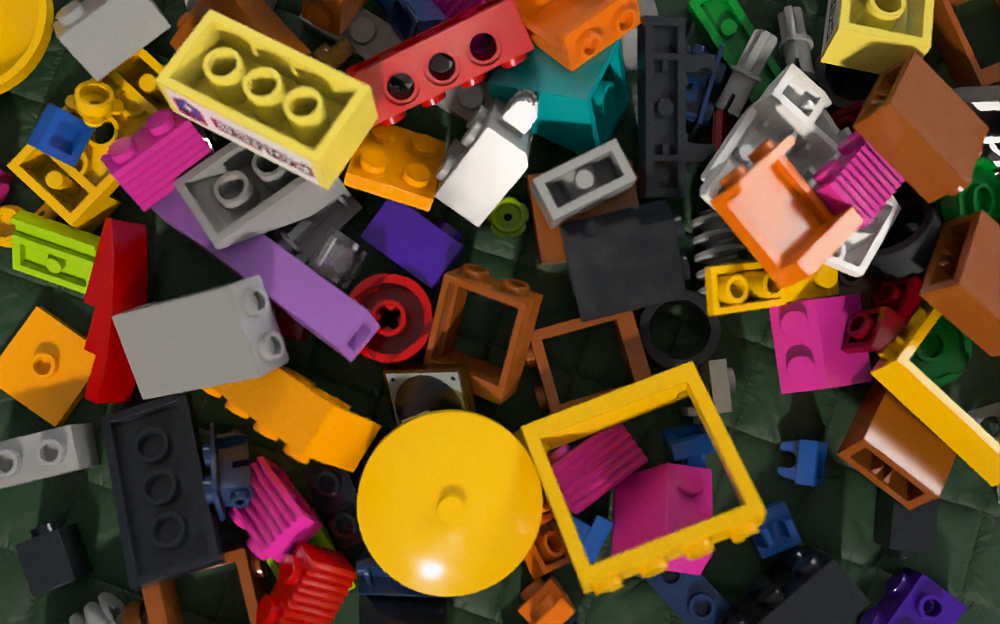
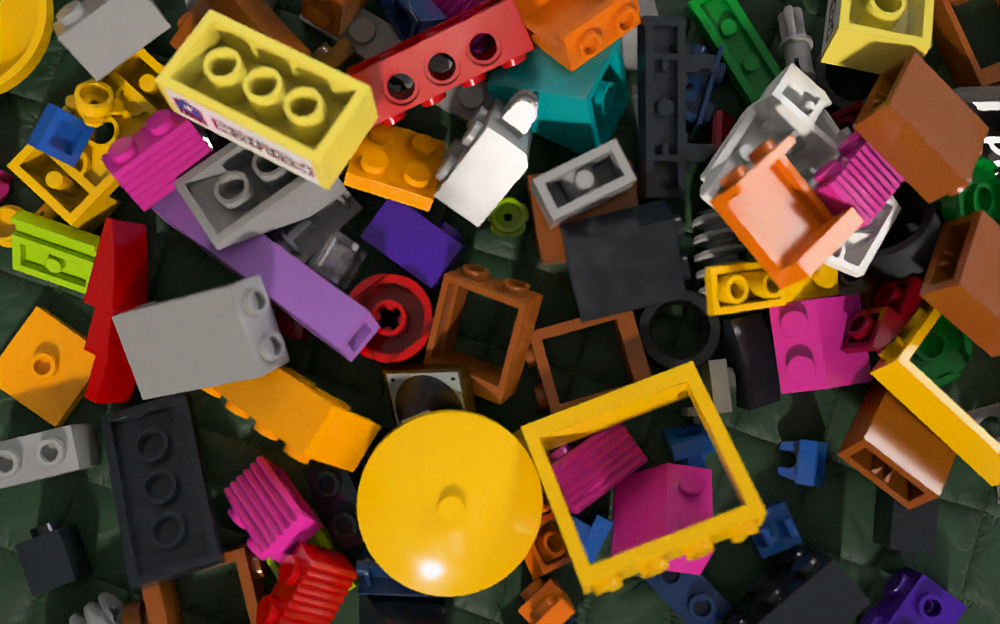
(227, 484): dark blue hinge -> none
(747, 72): light grey axle -> none
(751, 349): none -> black slope

